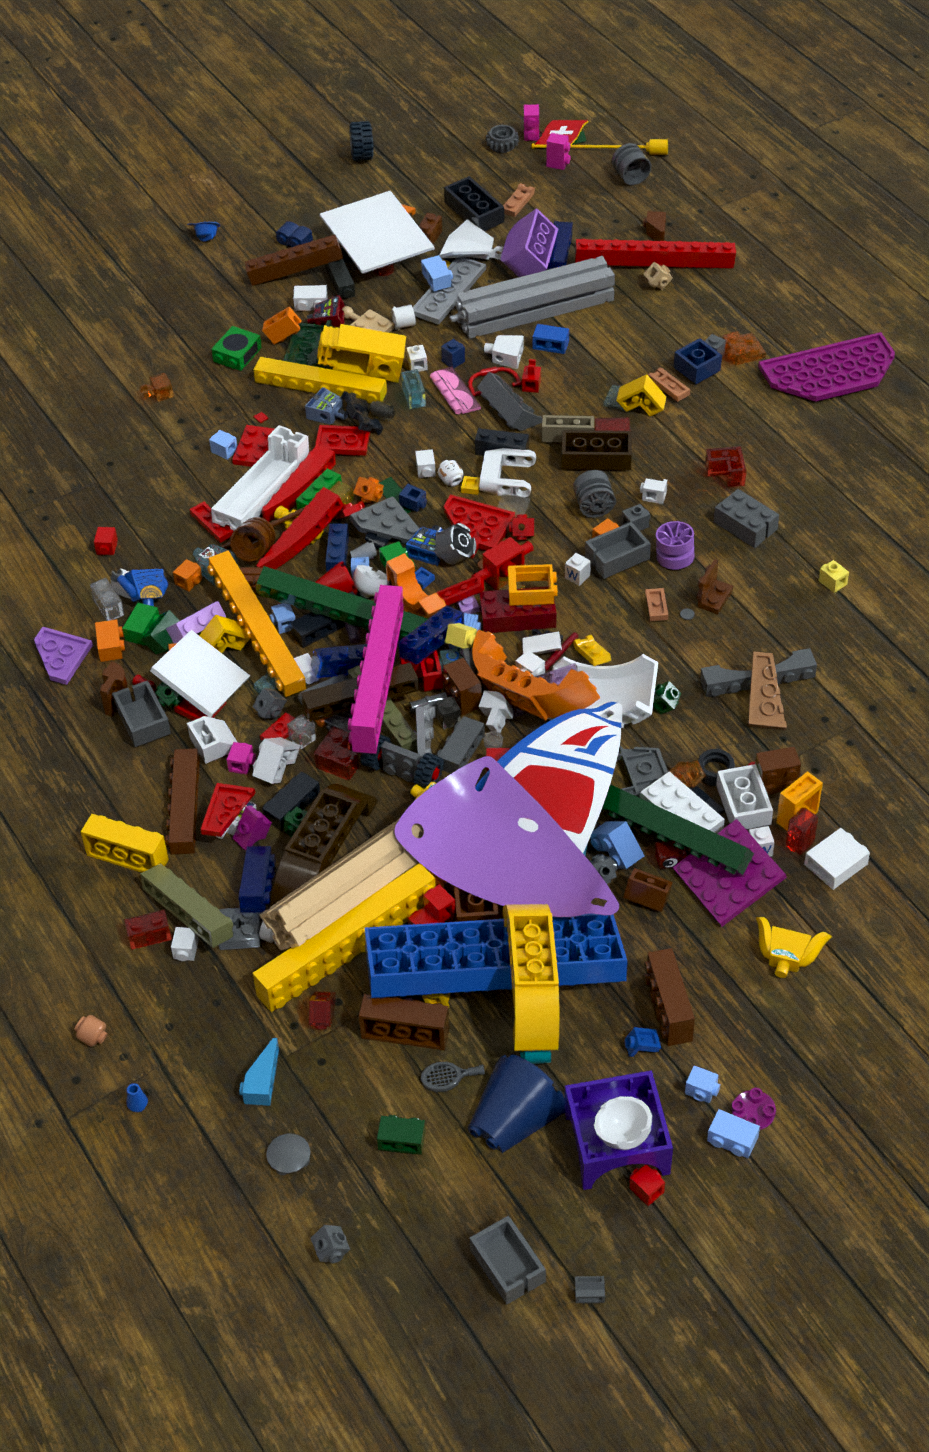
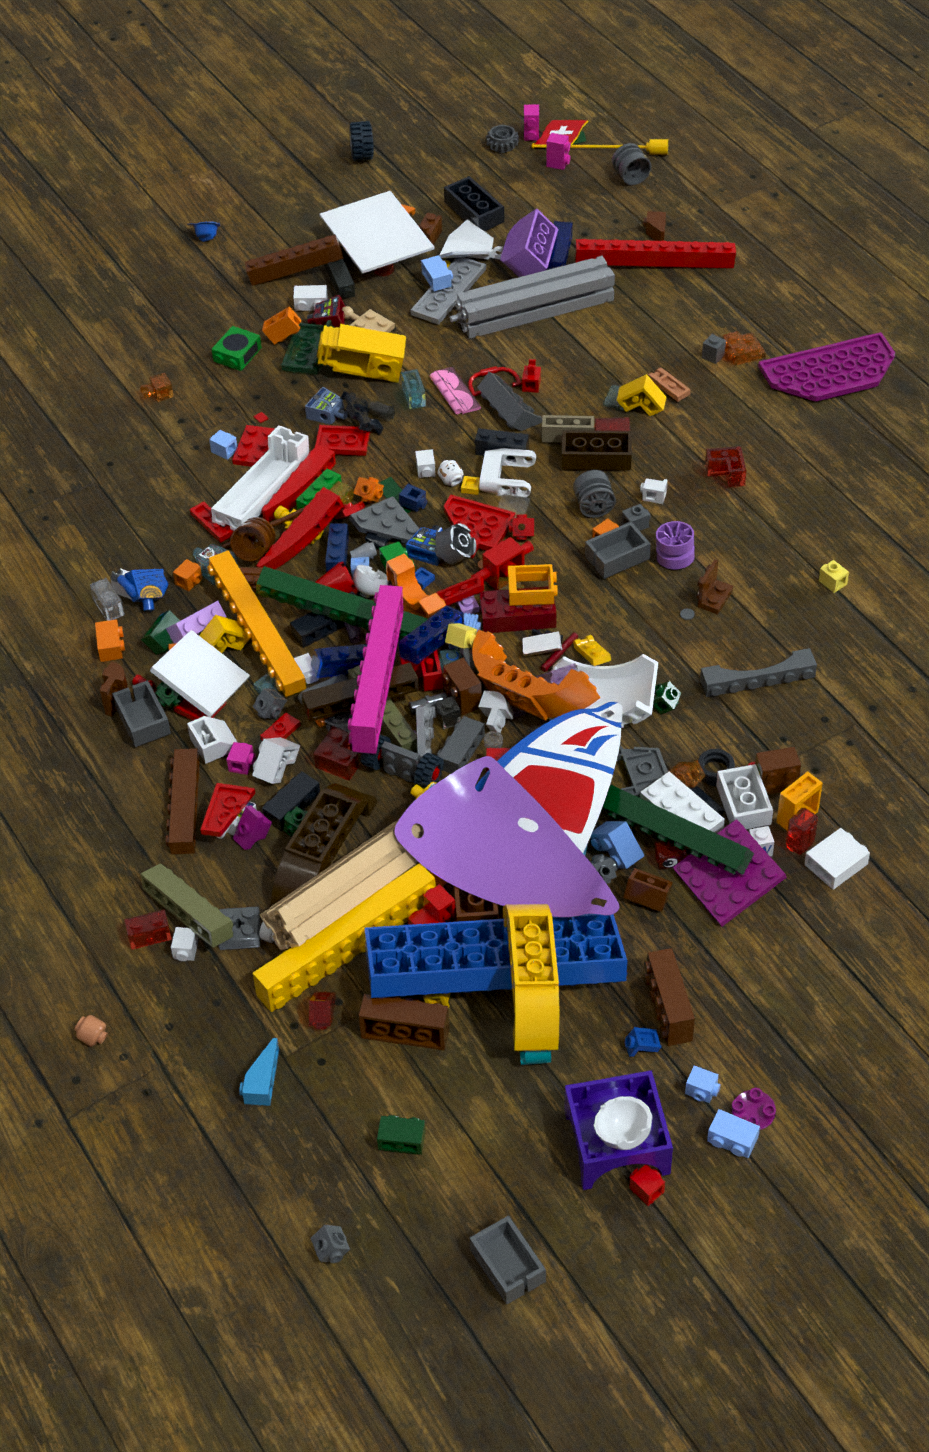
(61, 653): medium lavender plate -> none
(105, 541): red brick -> none
(123, 844): yellow brick -> none
(136, 1099): blue cone -> none
(139, 622): green brick -> none
(256, 879): clear blue brick -> none
(282, 616): light blue brick -> none
(288, 1153): dark grey dish -> none
(293, 235): dark blue brick -> none
(301, 731): clear brick -> none
(313, 378): yellow brick -> none
(403, 316): white piece -> none
(417, 358): white brick -> none
(453, 353): dark blue brick -> none
(460, 1073): dark grey piece -> none
(506, 350): white torso -> none
(515, 1103): dark blue cone -> none
(518, 200): nougat plate -> none
(531, 663): white brick -> none
(550, 338): blue brick -> none
(577, 569): white brick -> none
(589, 1289): dark grey piece -> none
(656, 604): nougat plate -> none
(658, 276): tan brick -> none
(697, 361): dark blue brick -> none
(746, 518): dark grey piece -> none
(765, 699): medium nougat wing -> none
(787, 948): yellow torso -> none

